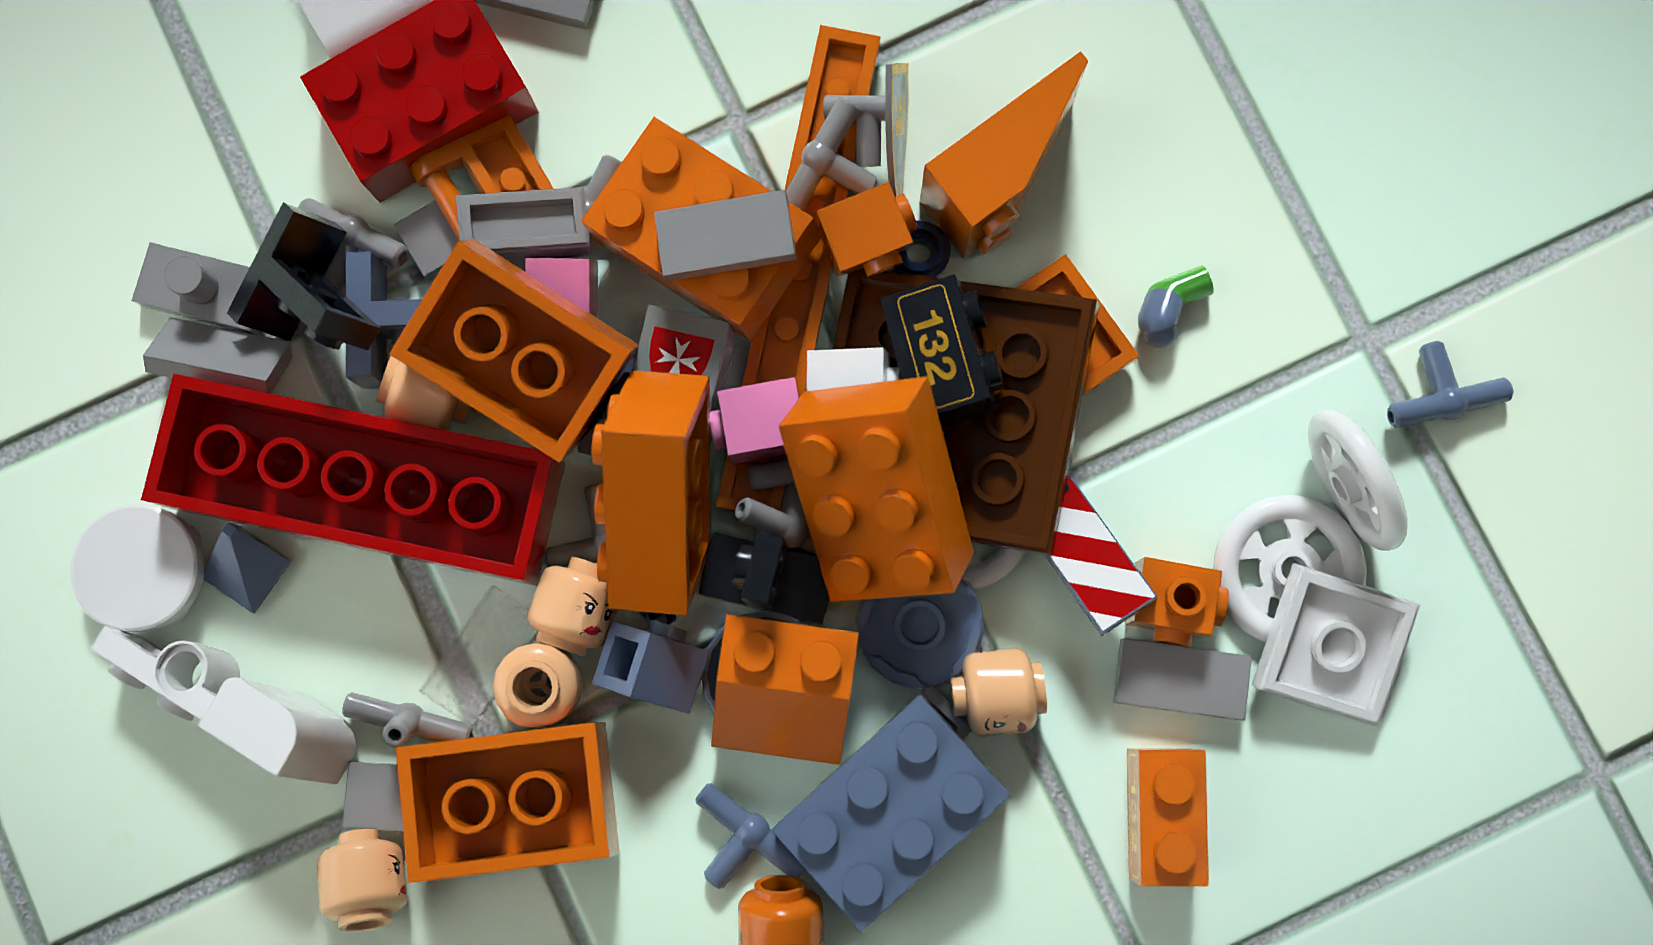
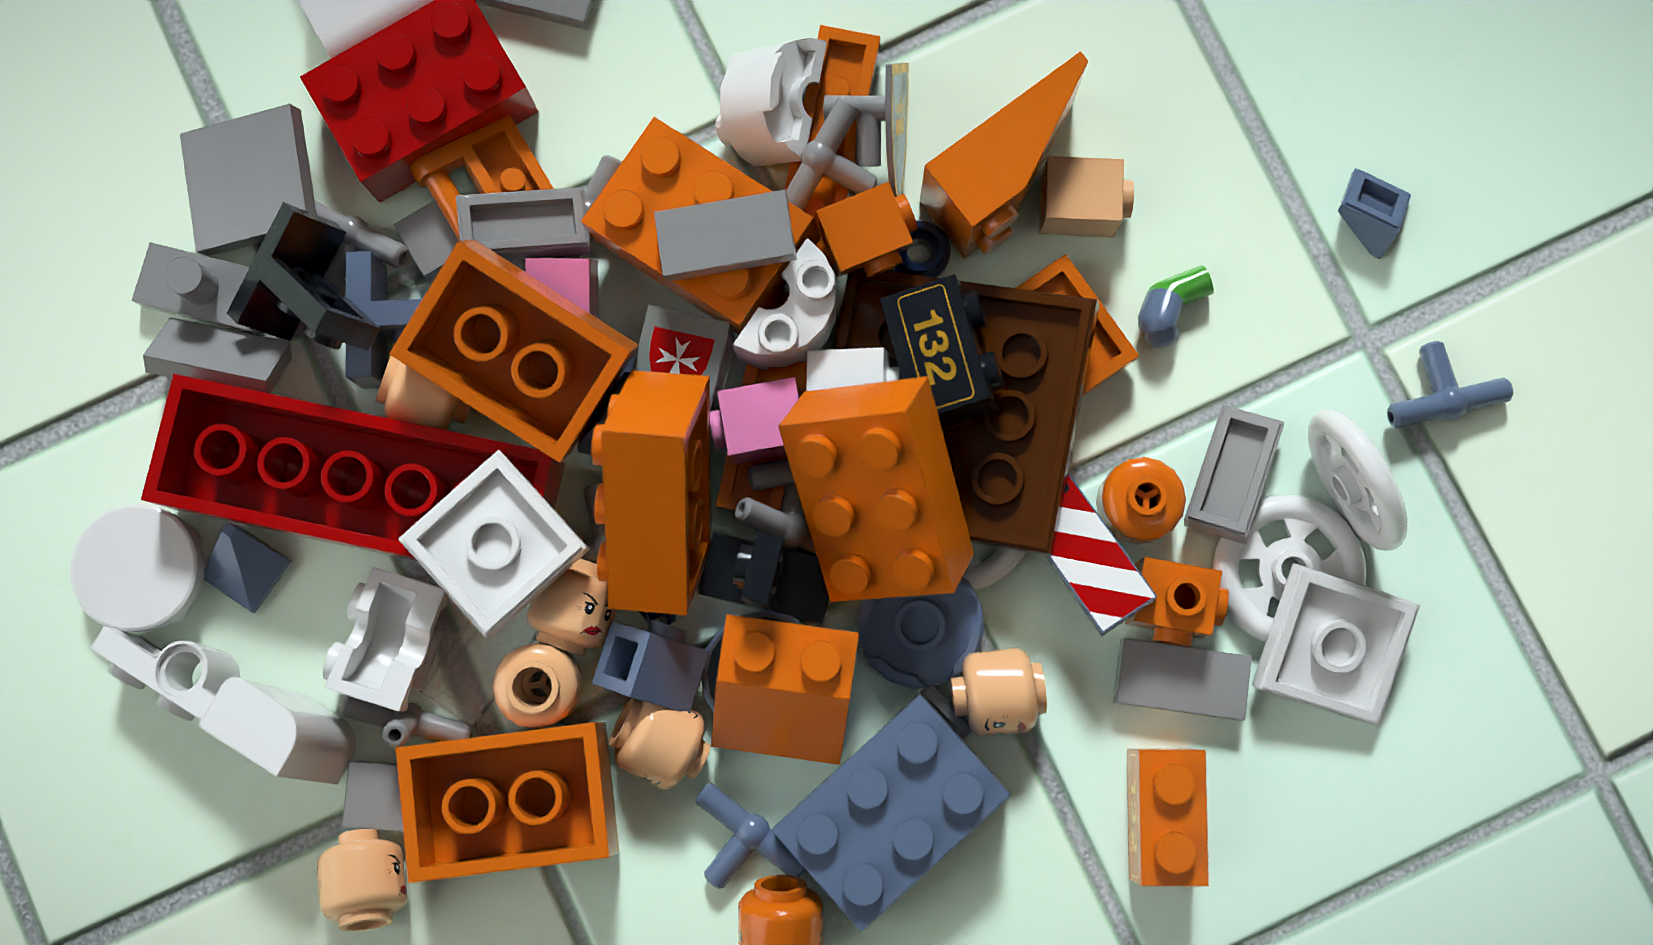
(243, 174): none -> light grey tile
(390, 640): none -> white cylinder
(493, 544): none -> white tile
(659, 743): none -> light nougat head
(763, 100): none -> white cylinder
(801, 323): none -> white cylinder
(1084, 196): none -> light nougat brick
(1125, 516): none -> orange head
(1233, 474): none -> light grey tile
(1373, 210): none -> sand blue slope

